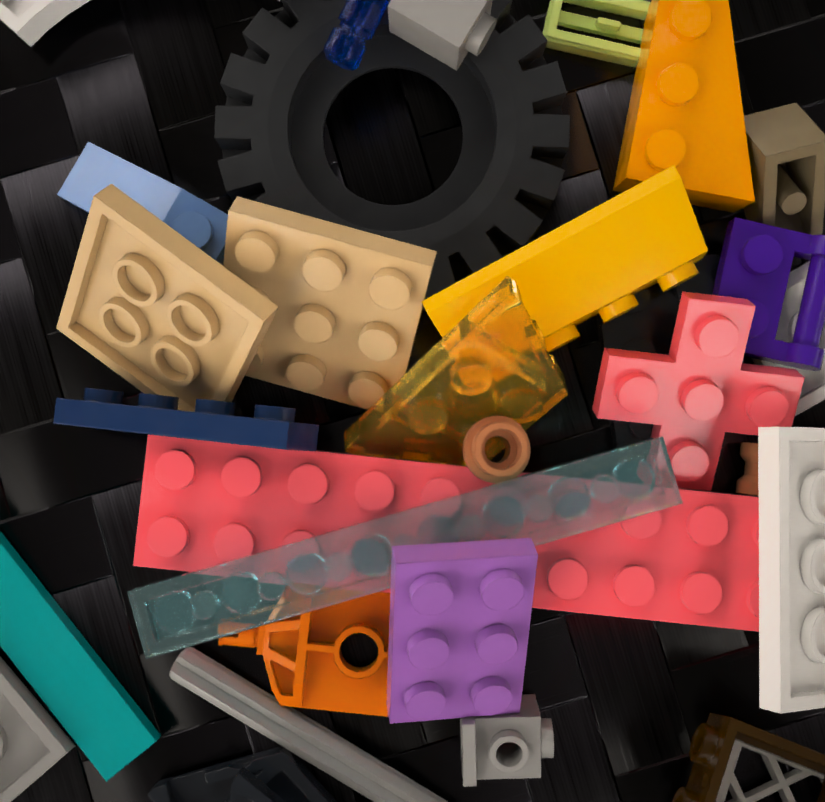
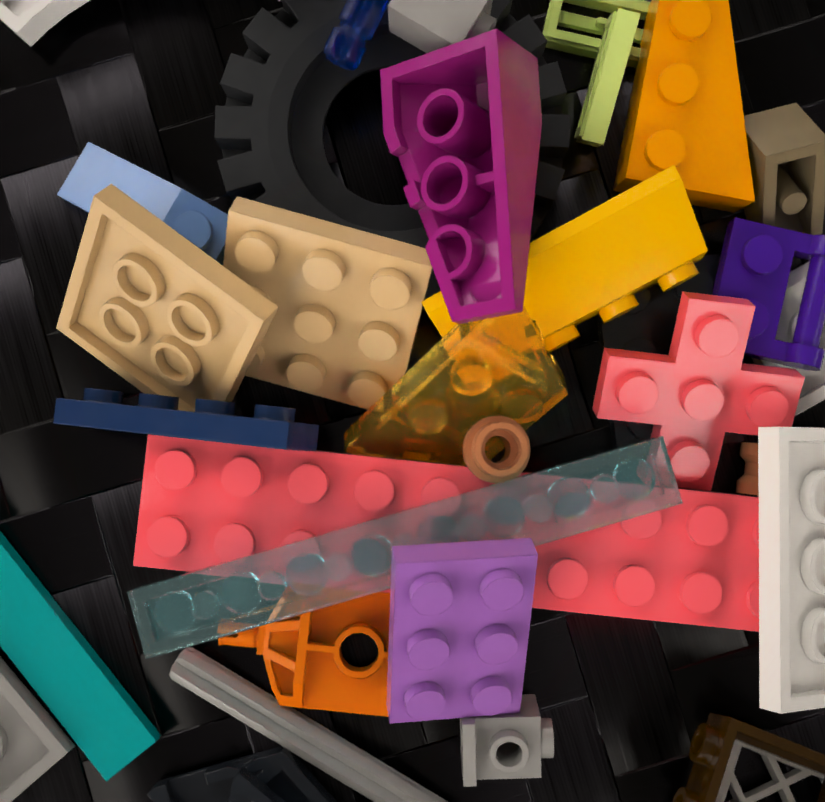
(470, 154): none -> magenta wedge
(606, 77): none -> yellowish green tile

